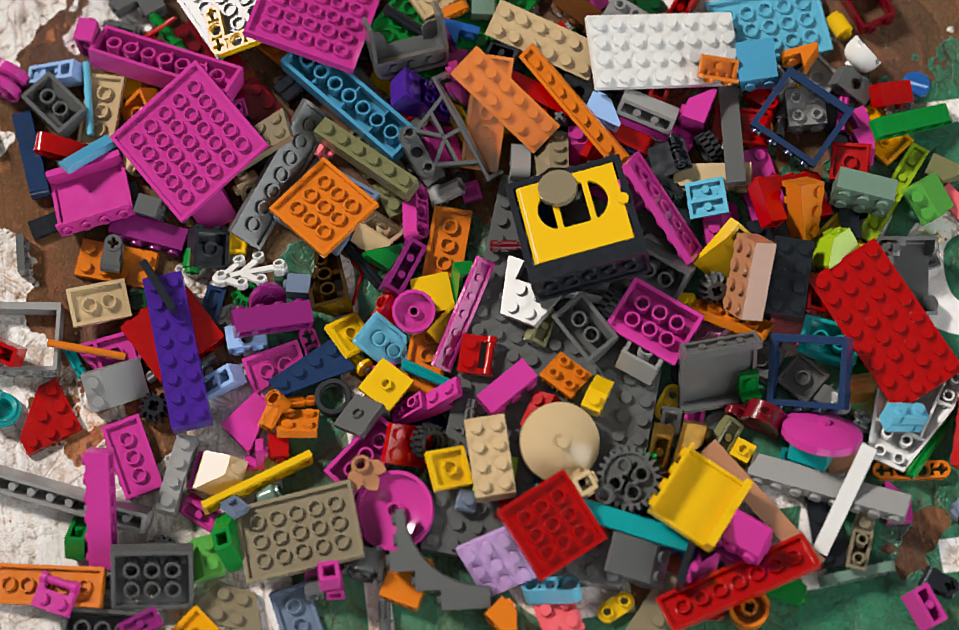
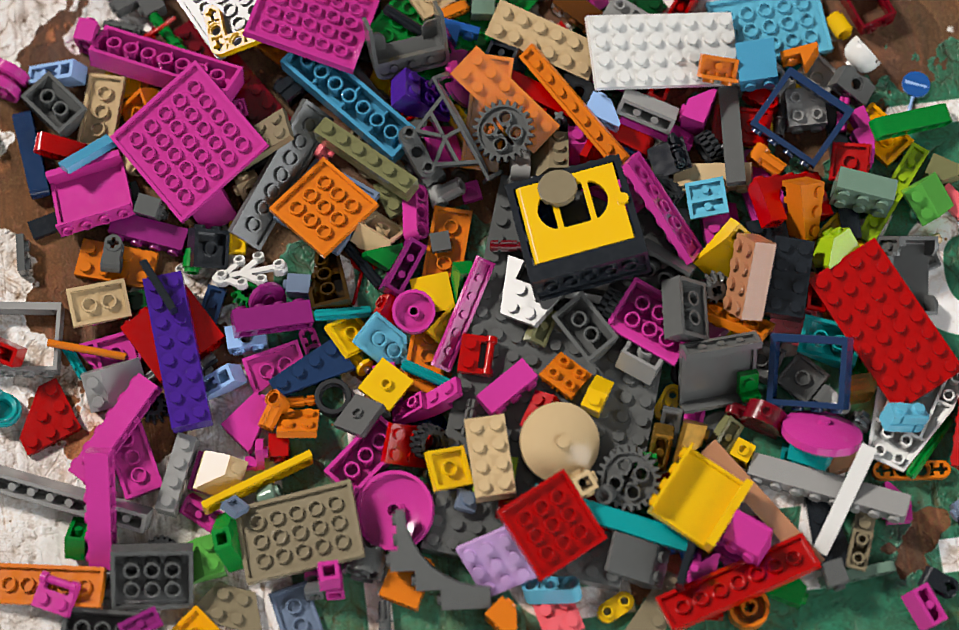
(88, 98): medium azure bar -> none
(120, 419): none -> dark pink brick
(342, 313): none -> teal axle
(368, 475): nougat plate -> none
(440, 242): none -> dark grey tile
(489, 142): none -> dark grey gear
(684, 309): none -> dark grey slope
(762, 158): none -> orange piece
(834, 574): none -> dark grey brick
(891, 94): red brick -> none

